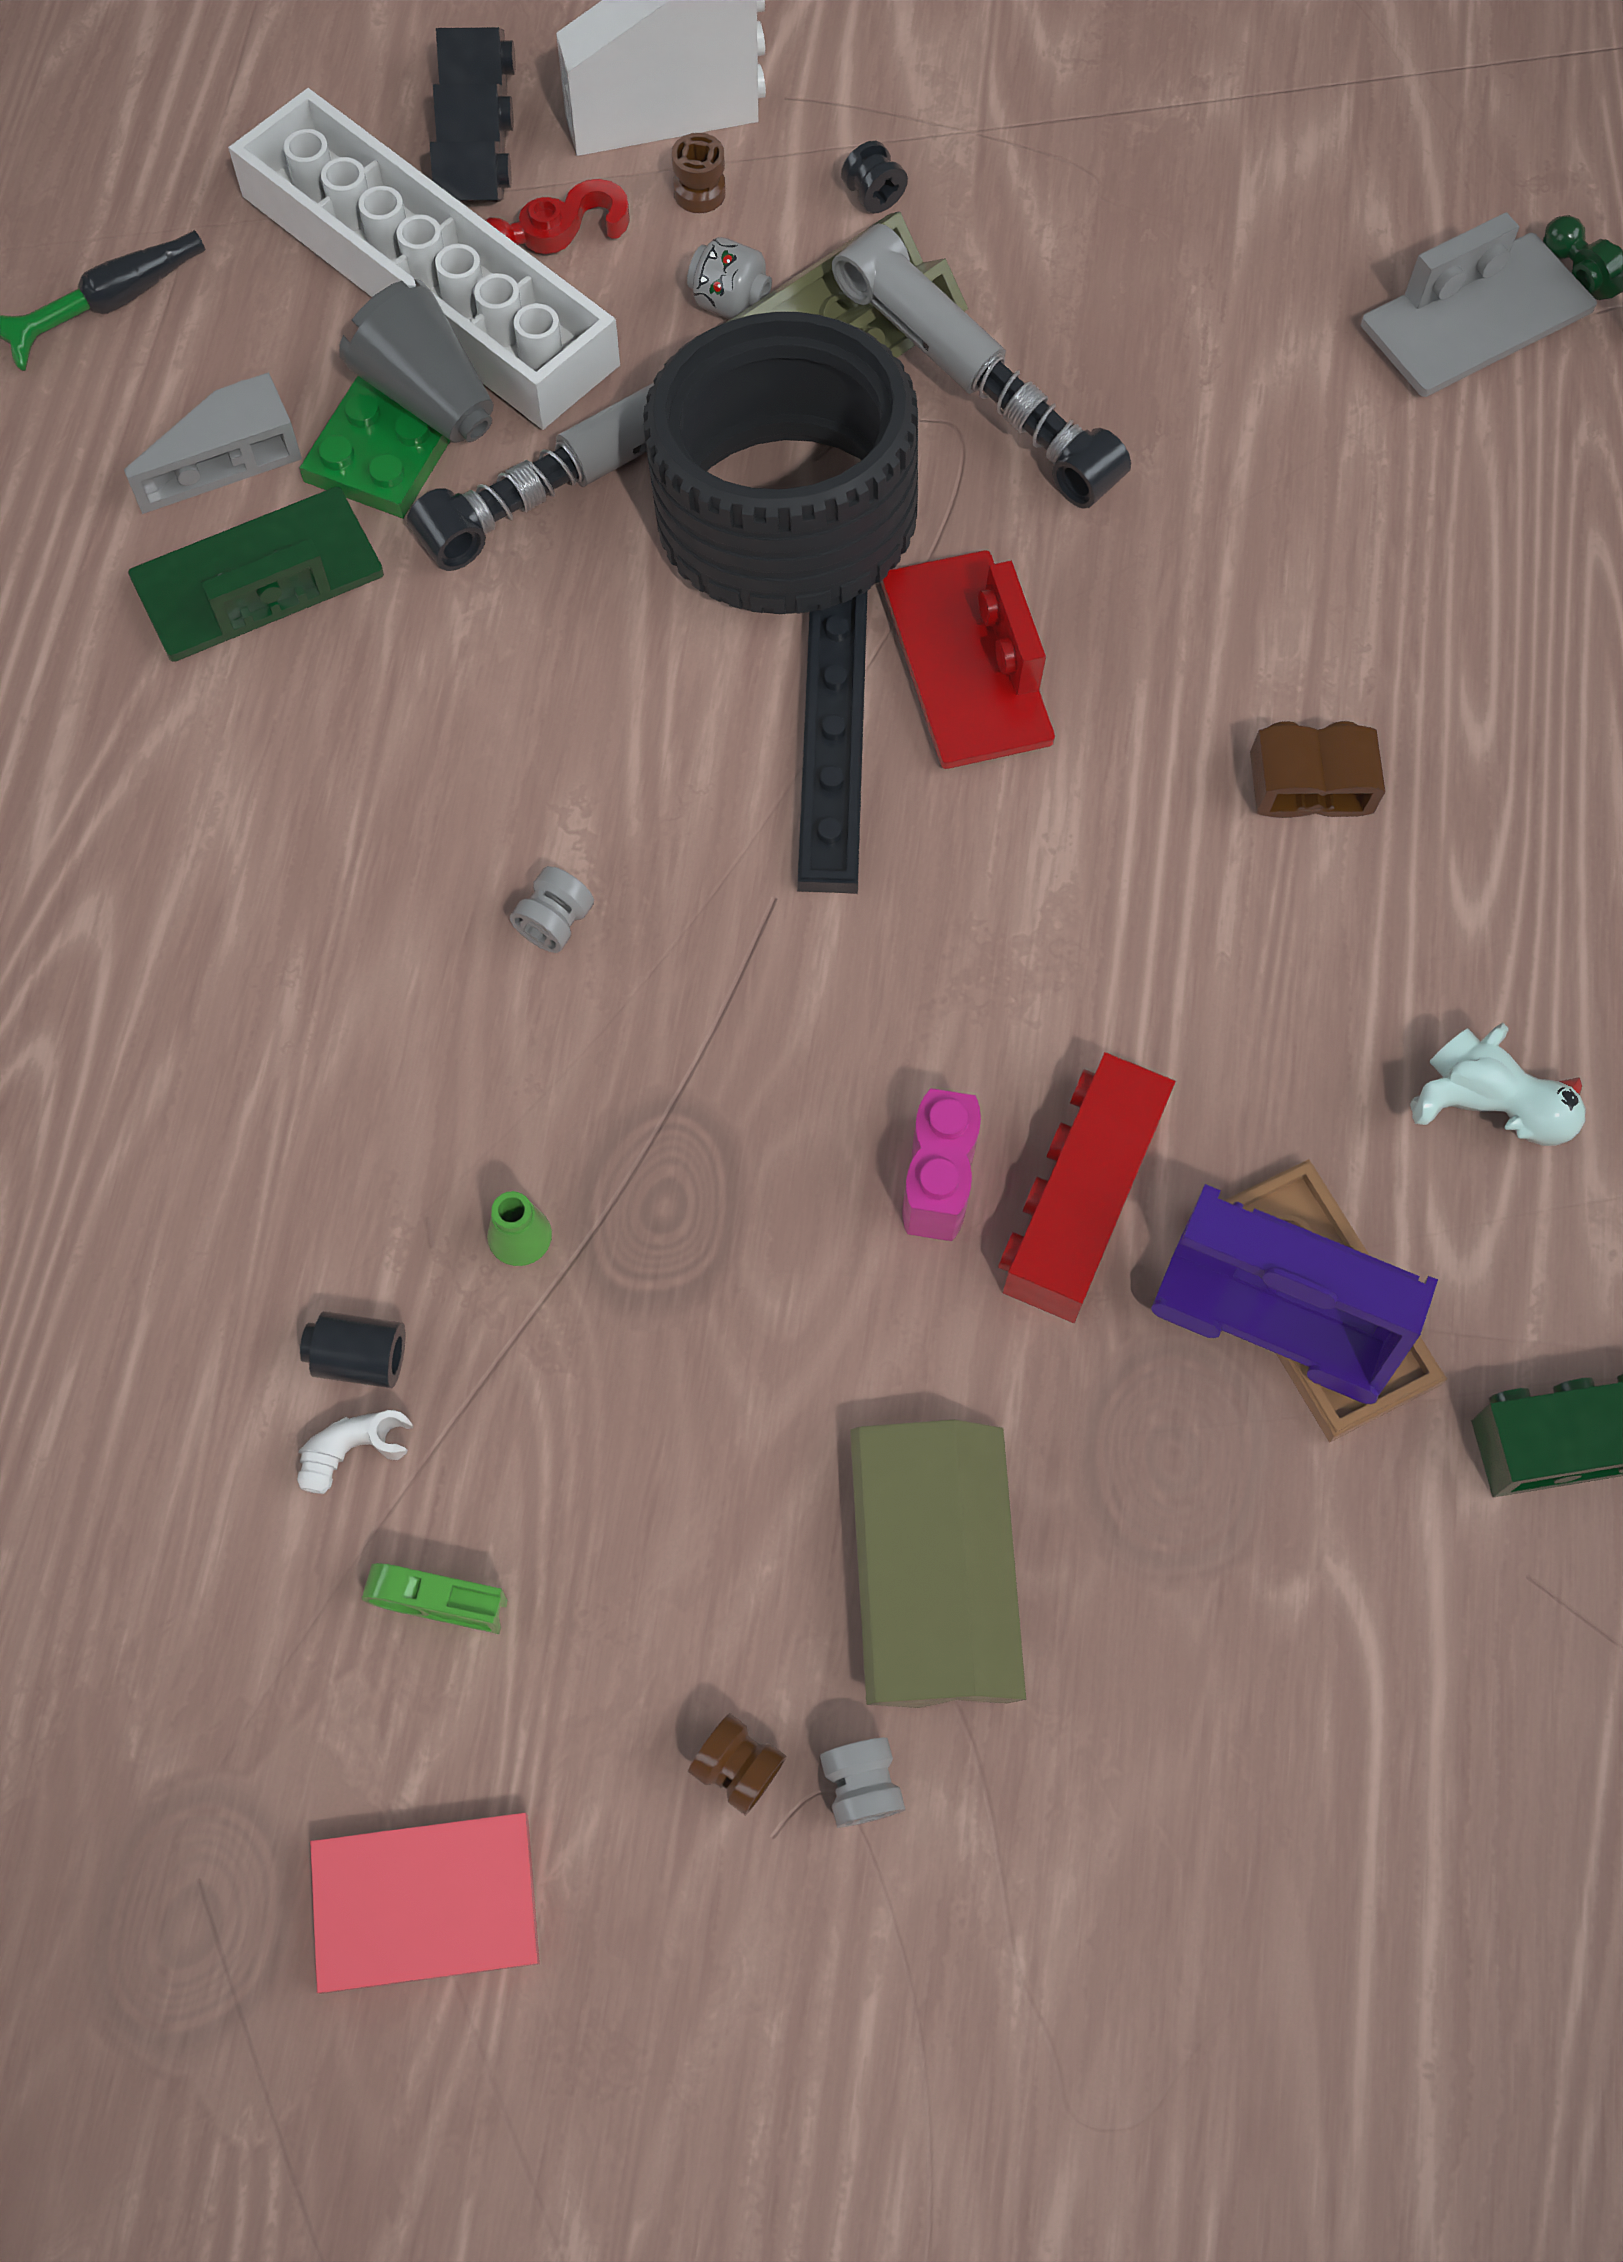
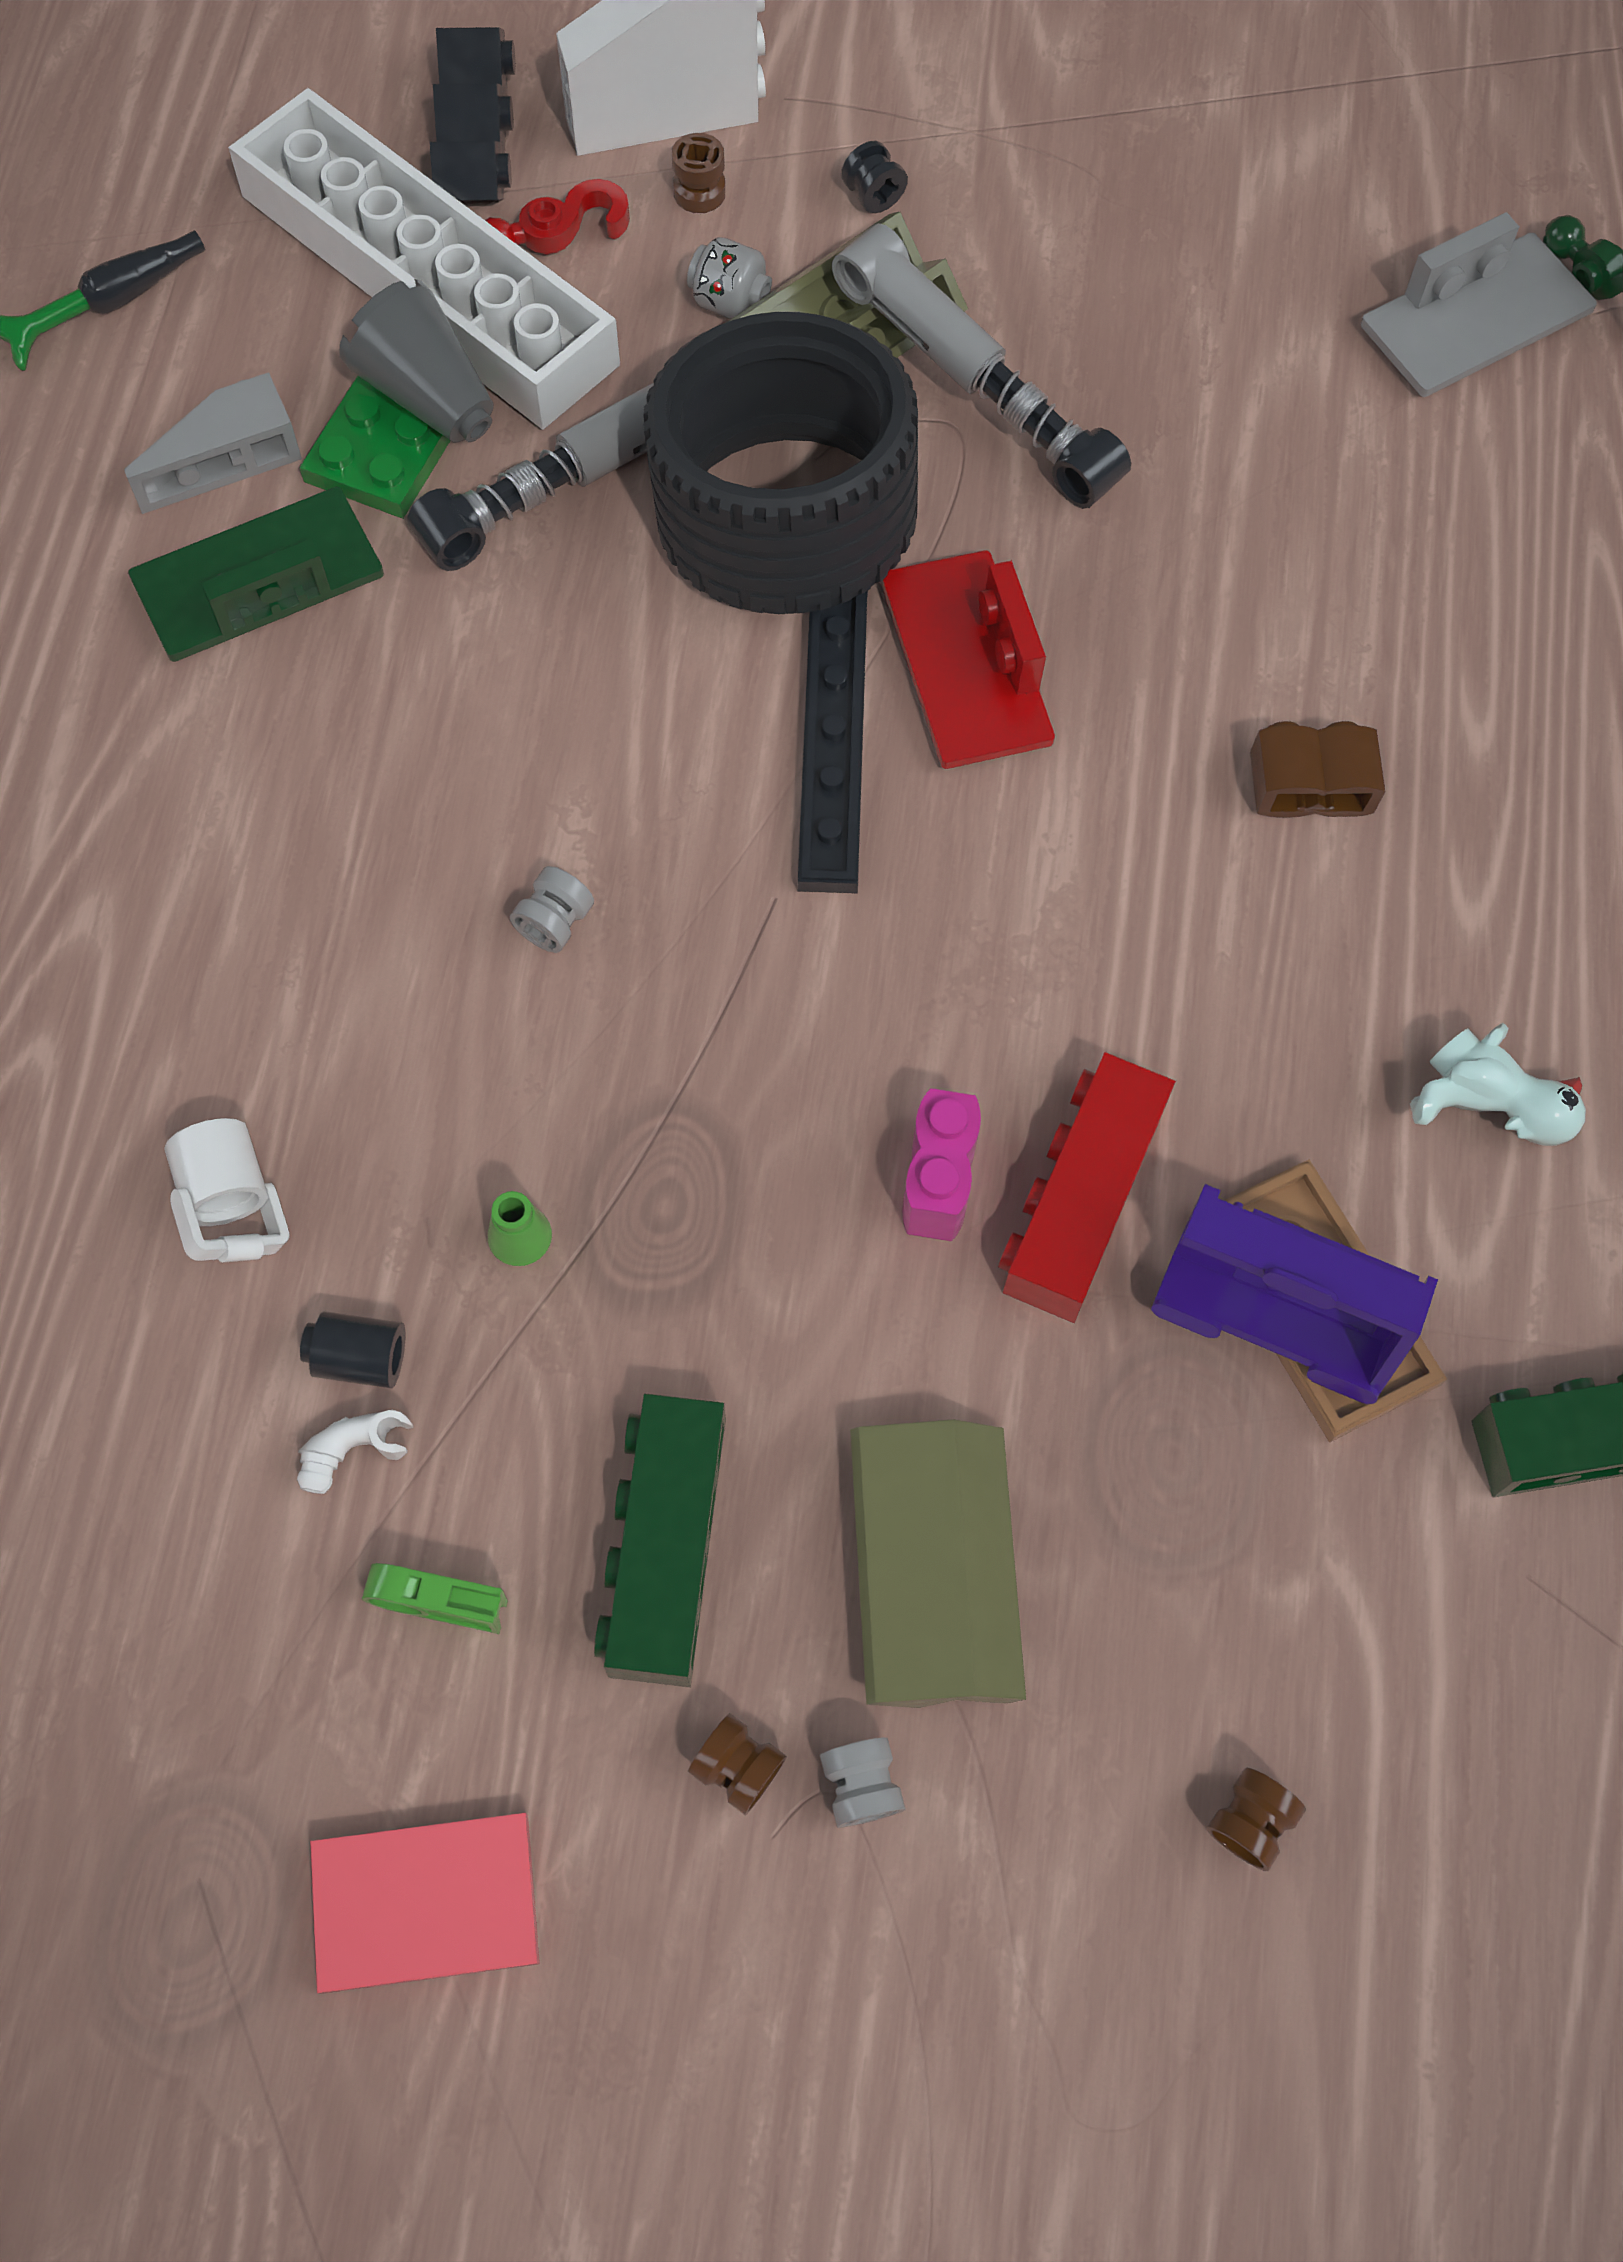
(219, 1184): none -> white piece
(664, 1541): none -> dark green brick
(1256, 1819): none -> reddish brown wheel

